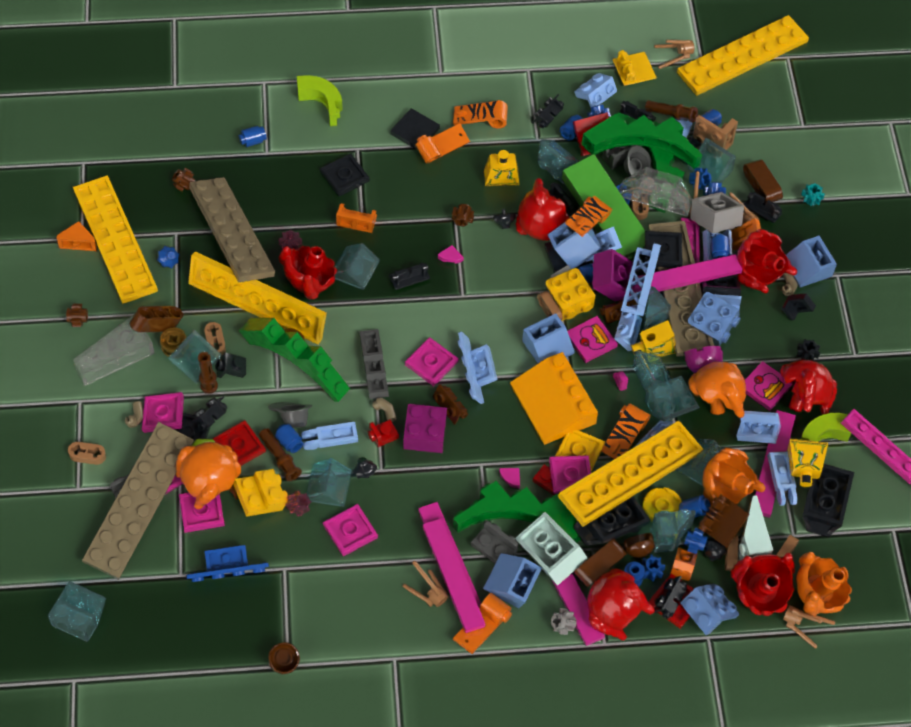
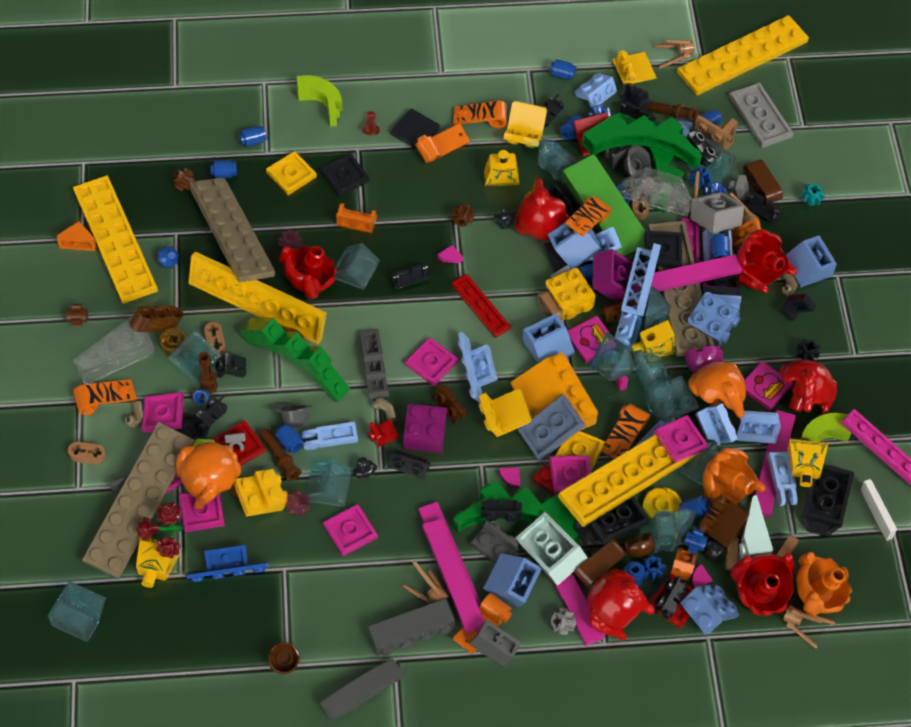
(91, 395): none -> orange door
(151, 564): none -> yellow torso
(168, 514): none -> dark red plant
(198, 395): none -> blue hinge
(224, 169): none -> blue brick
(236, 438): none -> light grey tile
(291, 173): none -> yellow tile
(361, 689): none -> dark grey slope
(371, 127): none -> clear red piece
(404, 463): none -> black hinge
(411, 627): none -> dark grey brick
(481, 306): none -> red tile
(495, 643): none -> dark grey hinge
(505, 412): none -> yellow bracket
(510, 511): none -> black hinge
(525, 124): none -> yellow bracket
(552, 427): none -> sand blue tile
(563, 69): none -> blue brick
(612, 358): none -> clear light blue slope
(636, 95): none -> black hinge
(681, 439): none -> dark pink tile
(698, 141): none -> black hinge
(701, 577): none -> dark pink tile
(716, 424): none -> light blue bracket
(740, 187): none -> light grey tile
(760, 115): none -> light grey tile
(878, 509): none -> white tile

